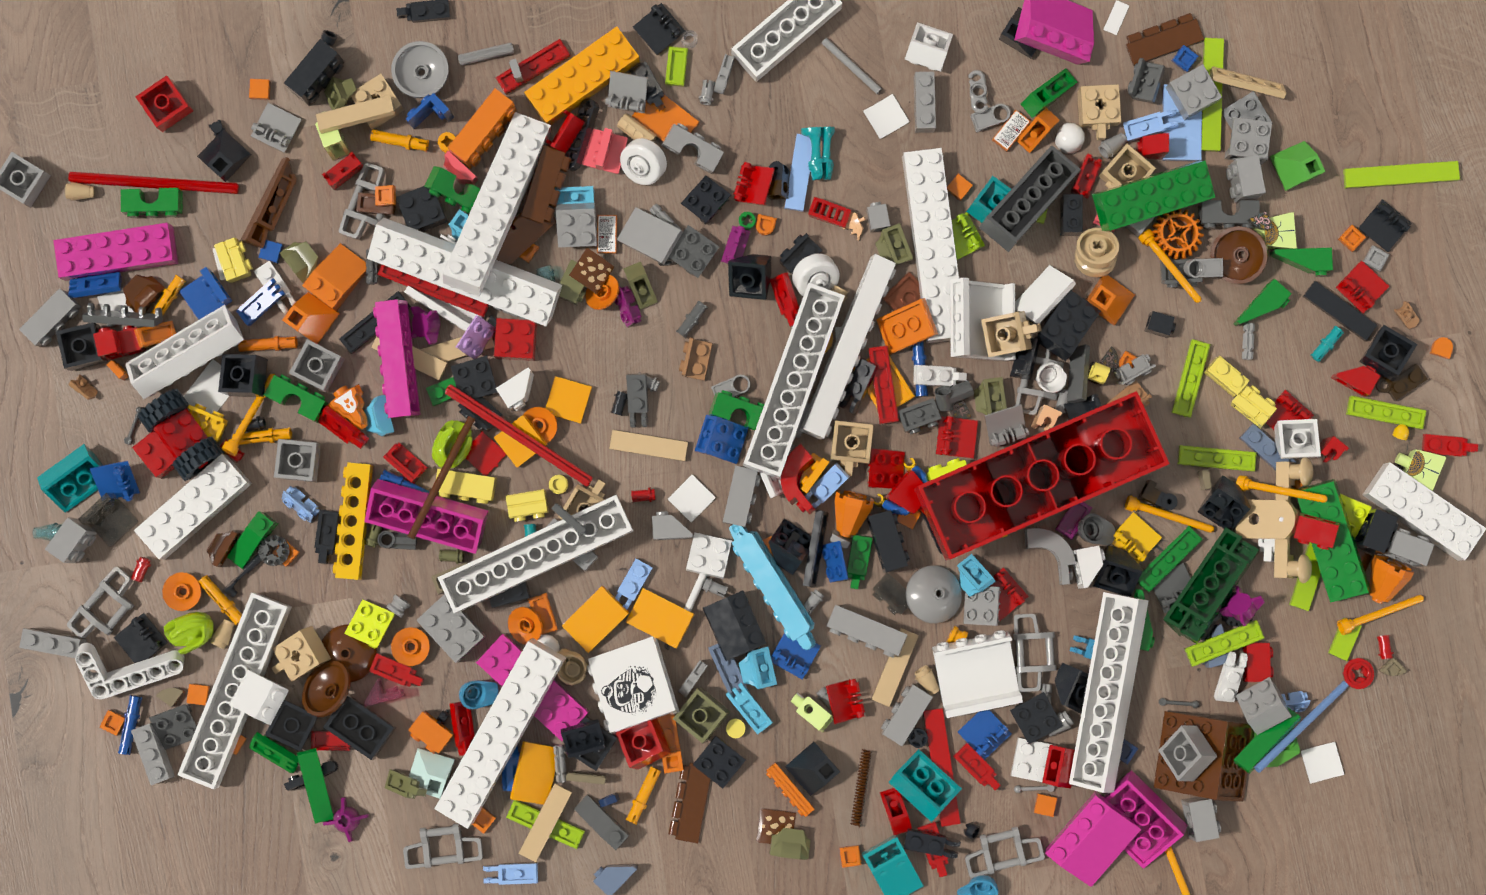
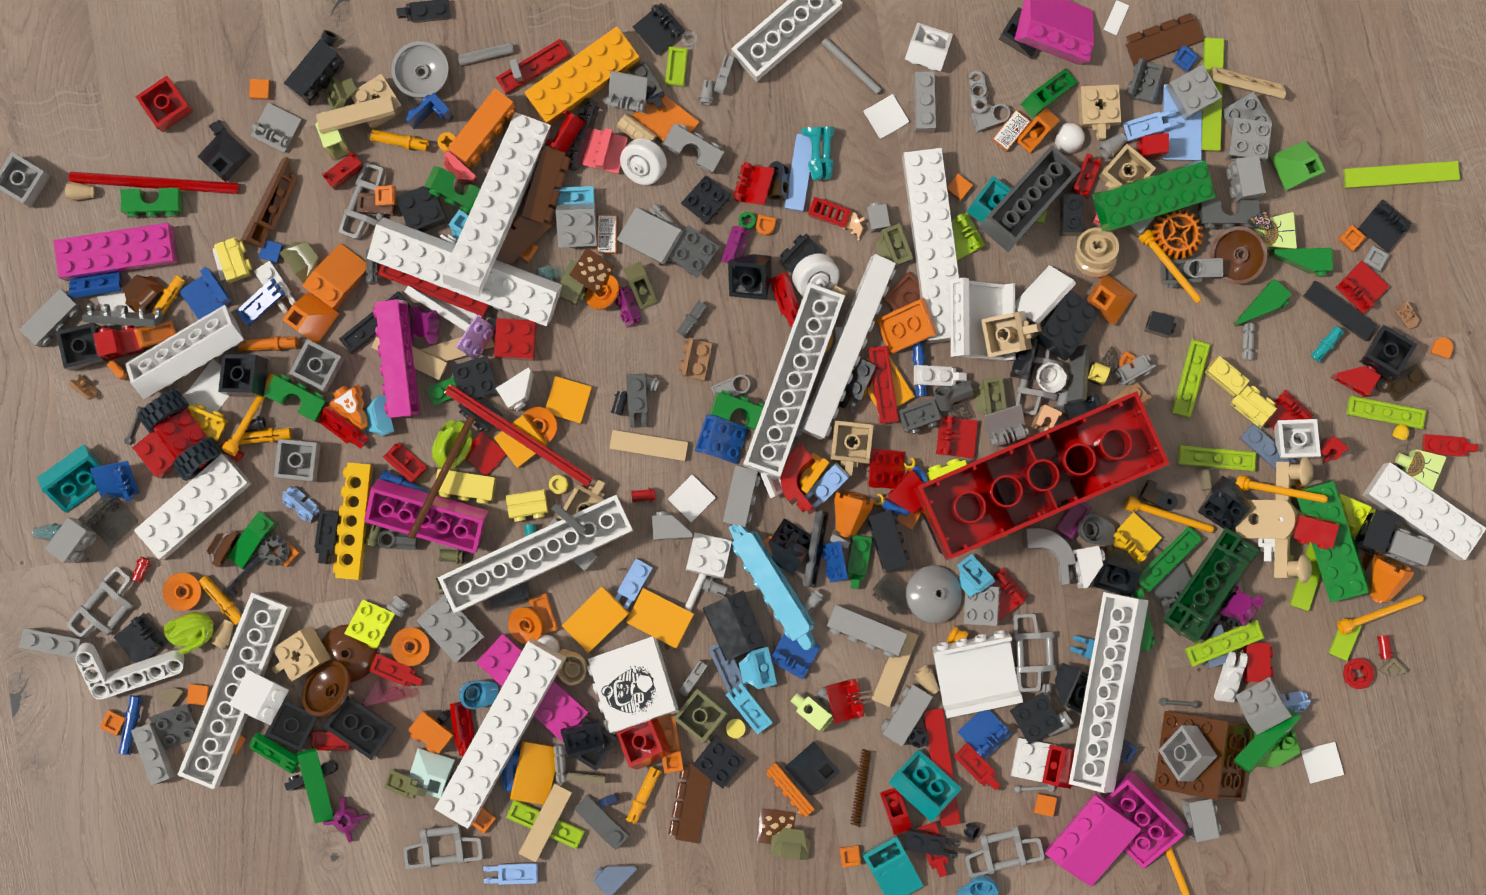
(1301, 726): medium blue piece -> none

